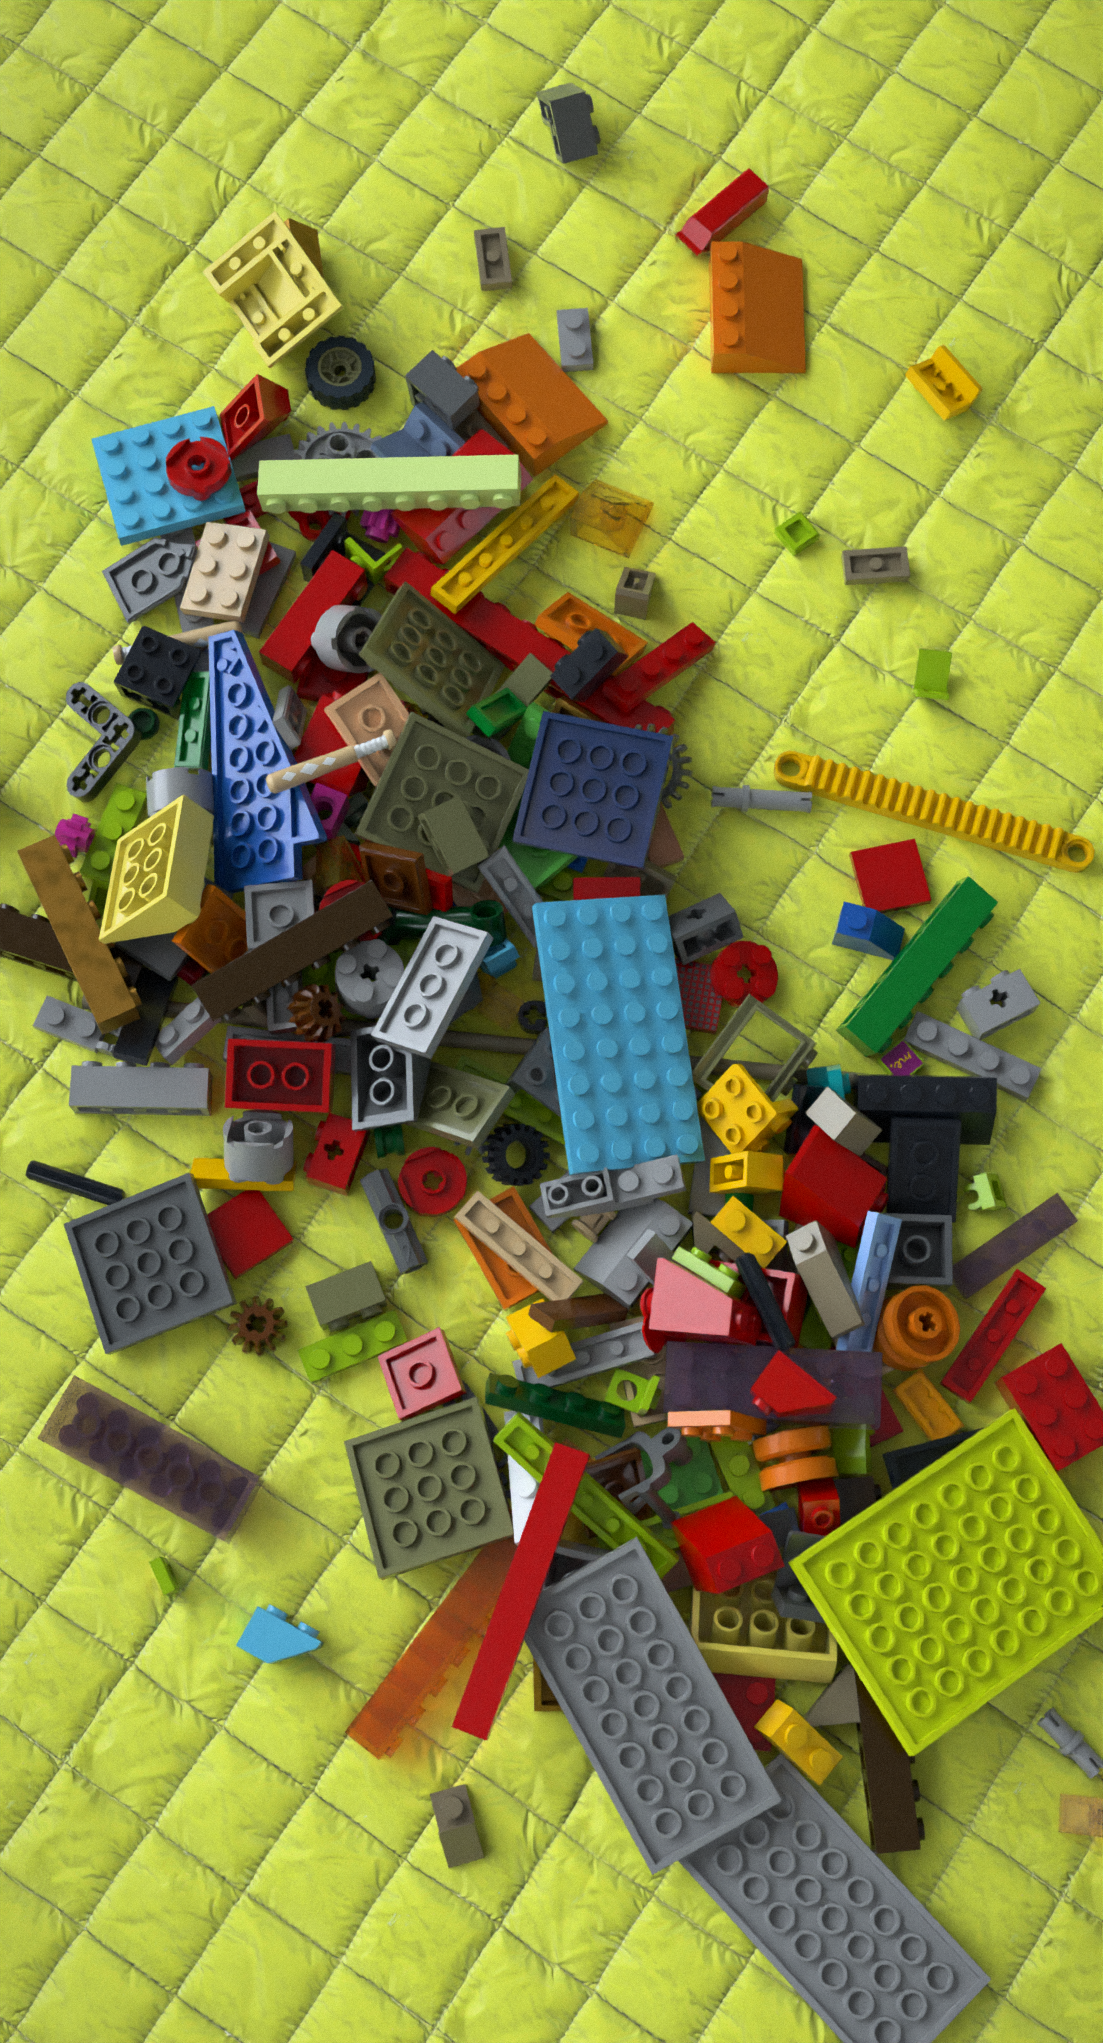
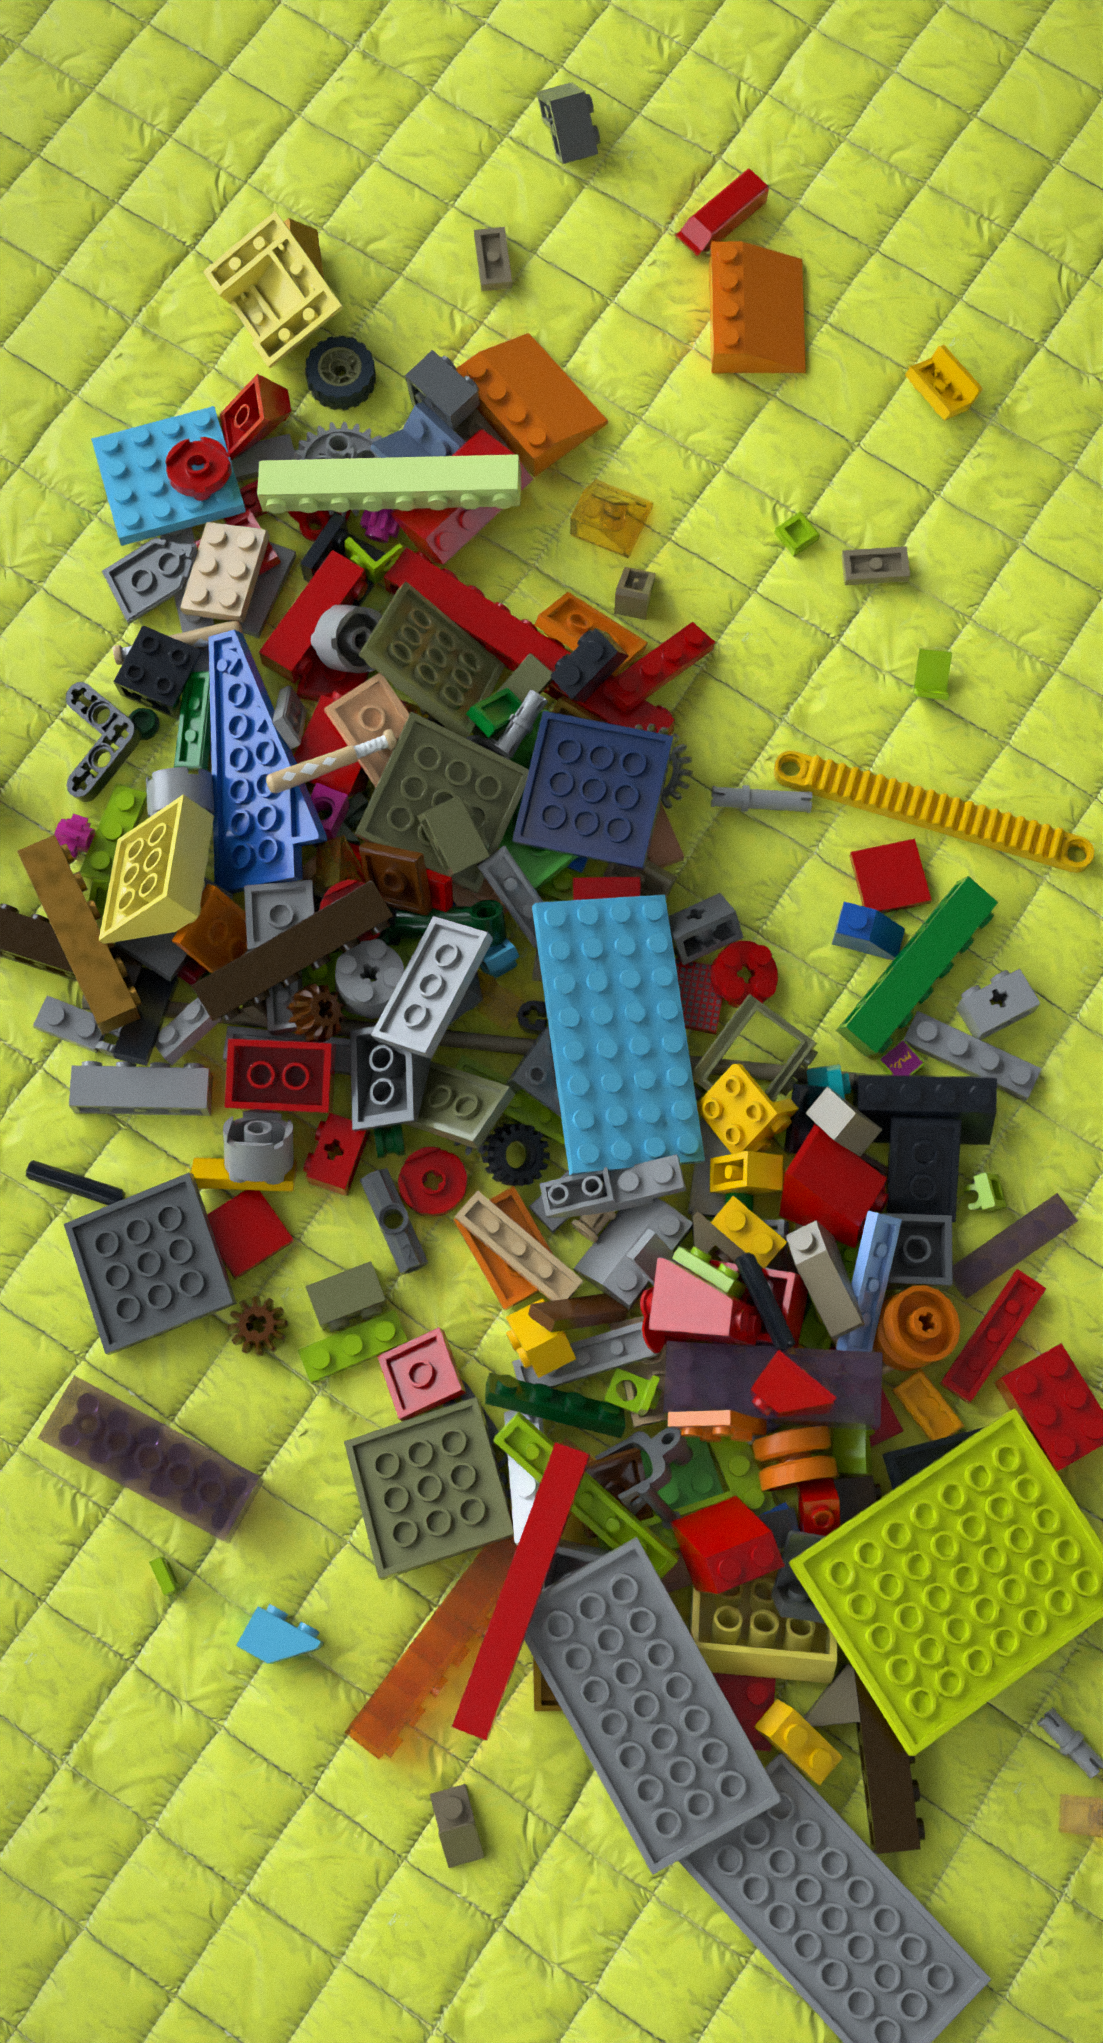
(504, 544): yellow plate -> none
(520, 723): none -> light grey pin
(574, 340): light grey plate -> none

